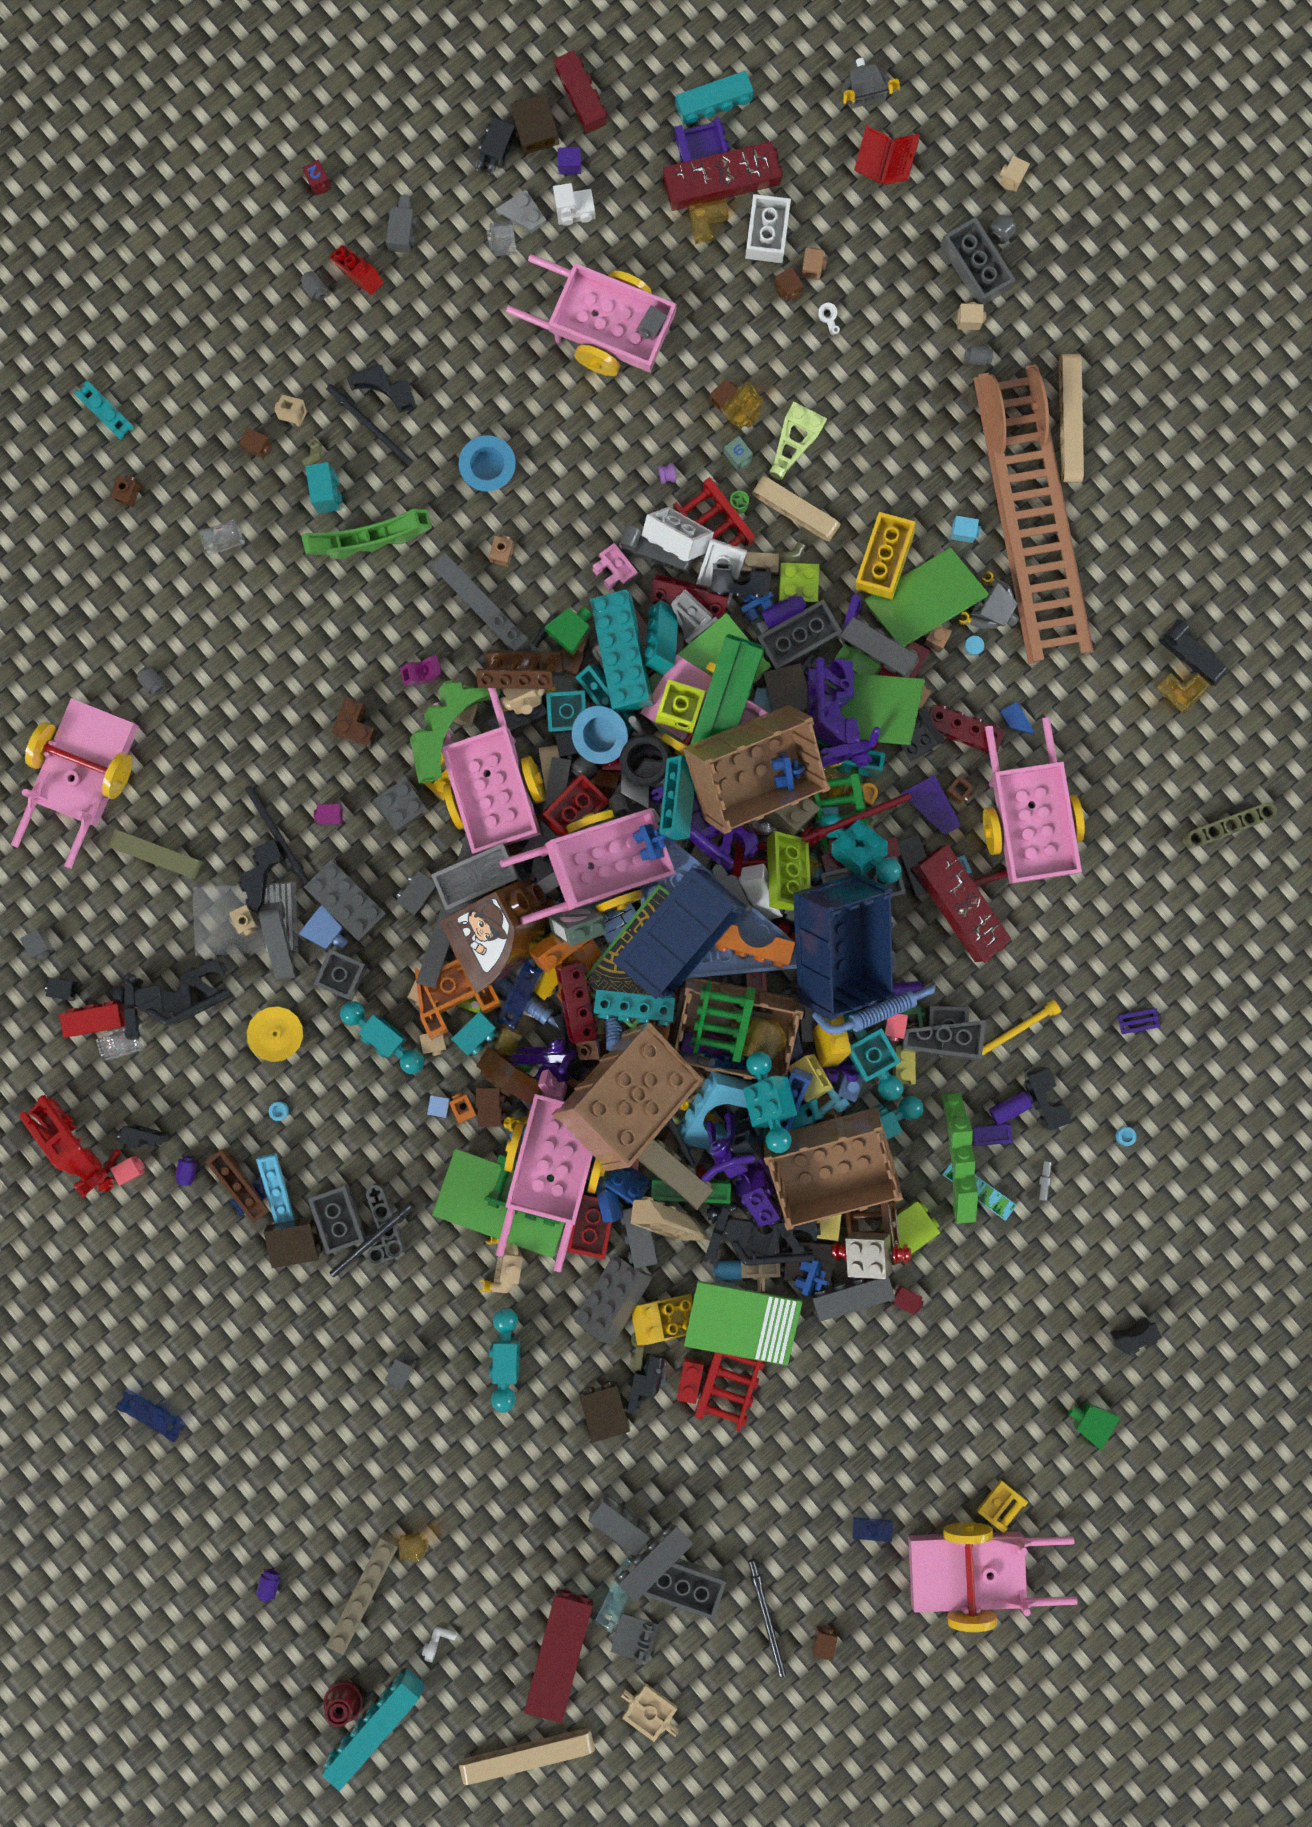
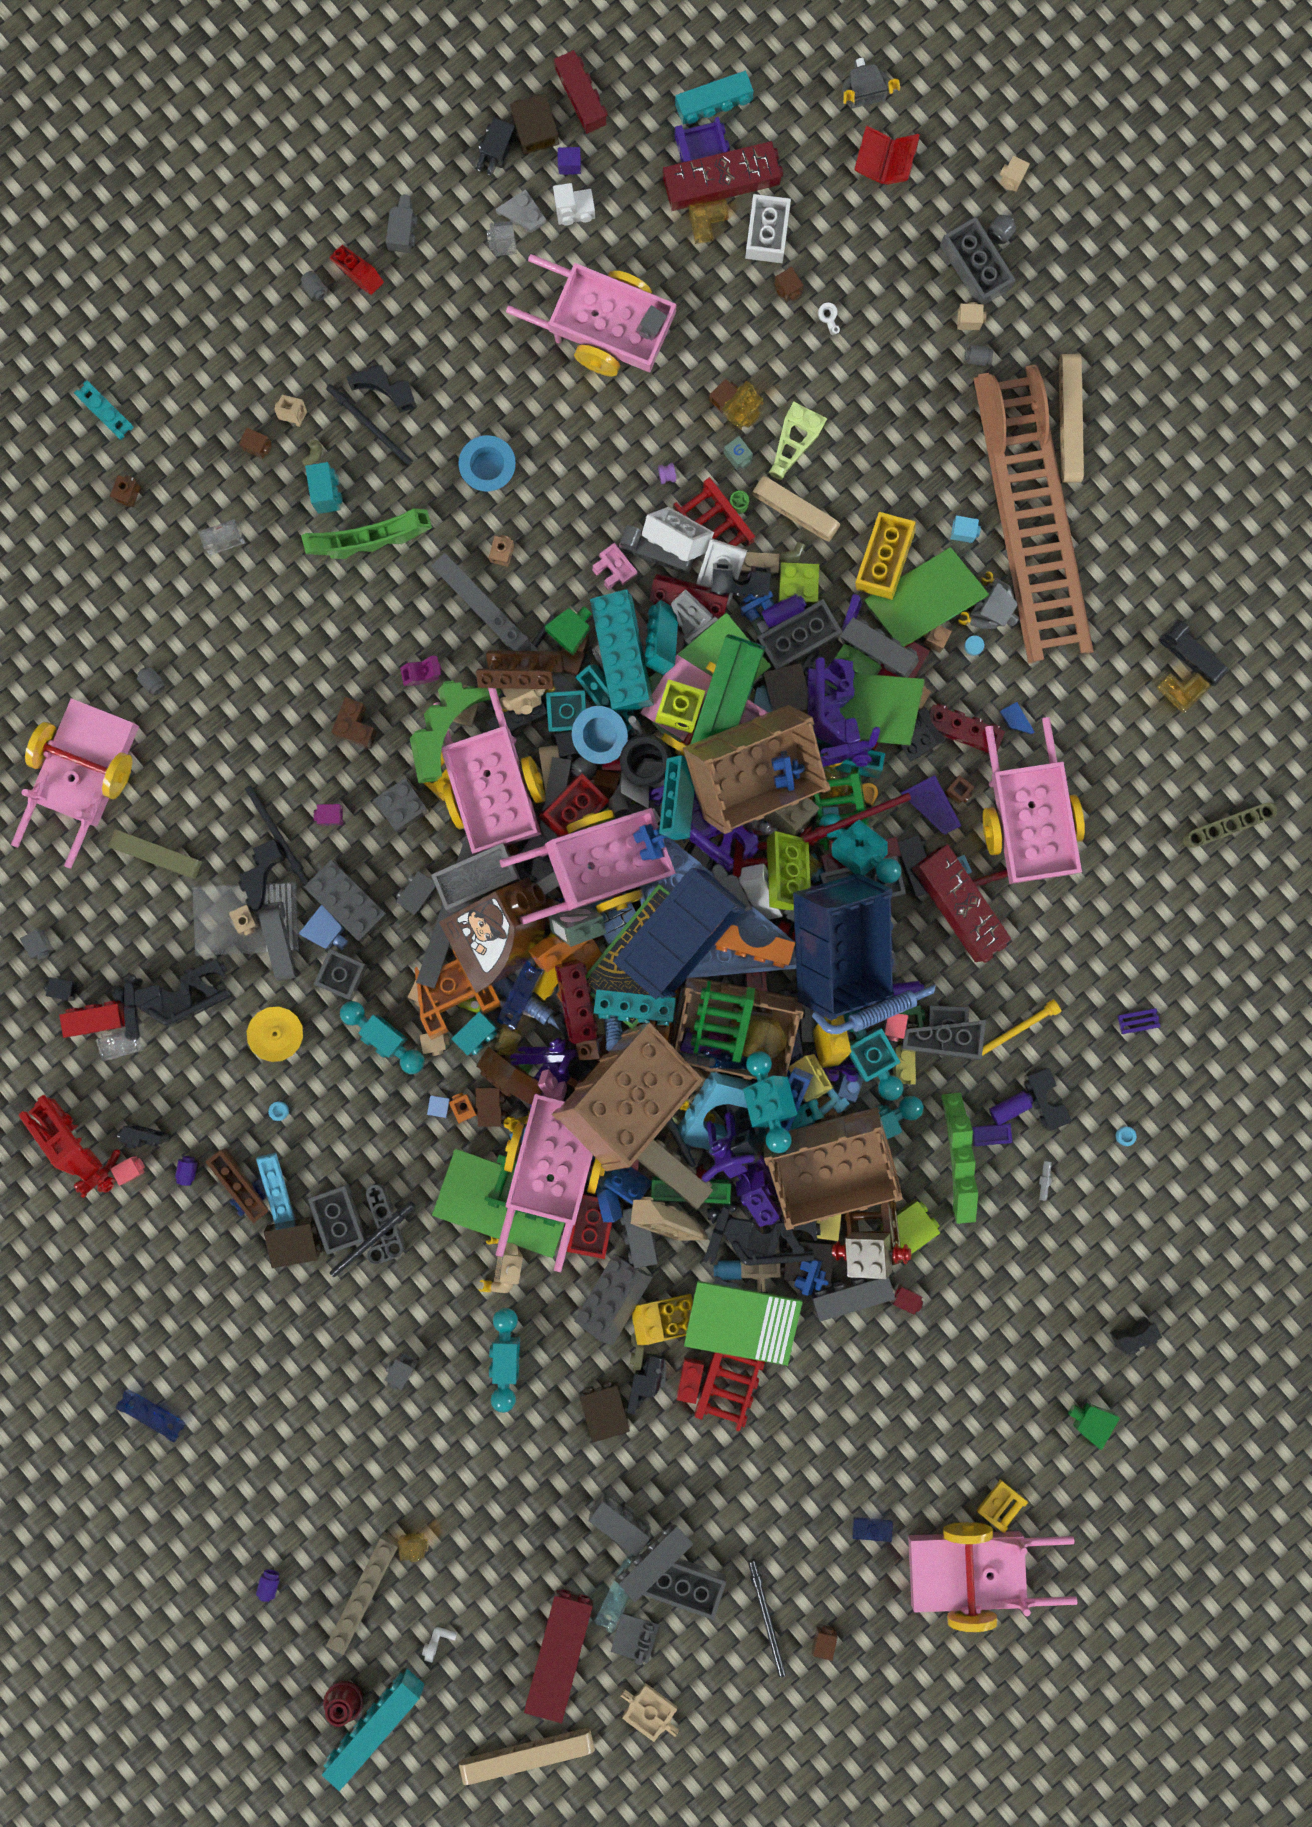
(316, 177): dark red brick -> none
(813, 263): medium nougat brick -> none
(988, 1196): tile -> none

